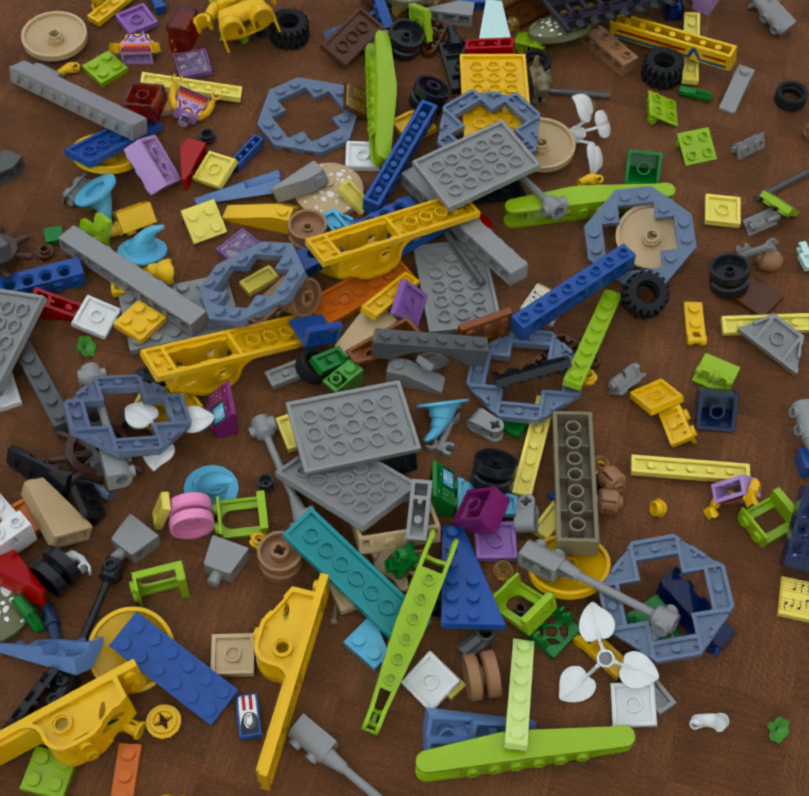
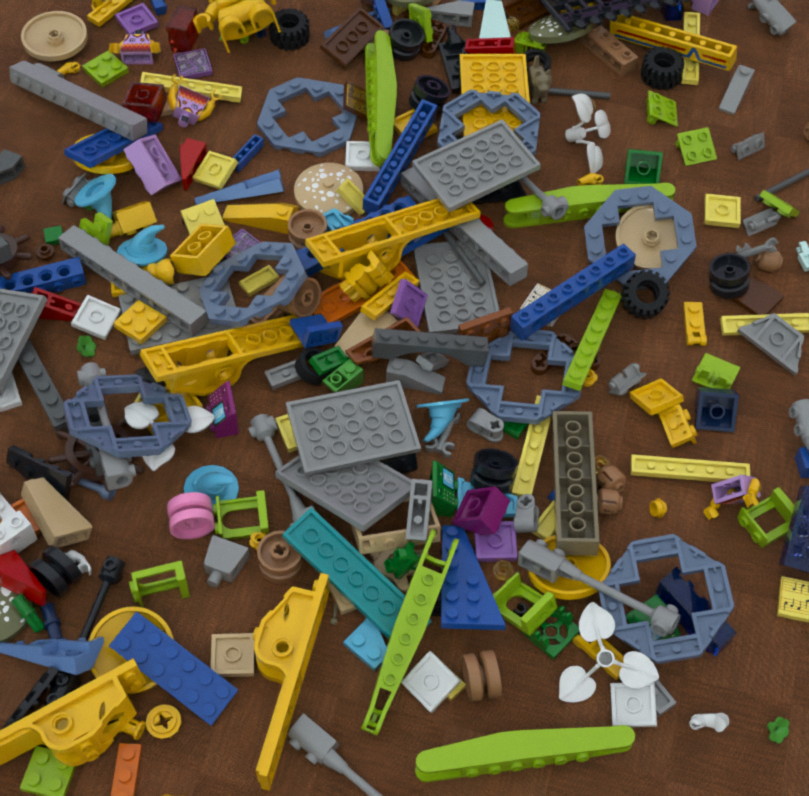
(88, 501): black bracket -> none
(134, 540): light grey torso -> none
(161, 510): light yellow tile -> none
(203, 249): none -> yellow brick
(207, 136): black plate -> none
(248, 716): slope -> none
(265, 478): black plate -> none
(302, 182): light grey slope -> none
(365, 280): none -> yellow hips
(449, 726): medium blue wedge -> none
(476, 643): dark grey piece -> none
(519, 695): yellowish green plate -> none
(531, 370): black wing -> none
(554, 145): tan dish -> none
(695, 93): green axle -> none
(789, 104): black tyre -> none

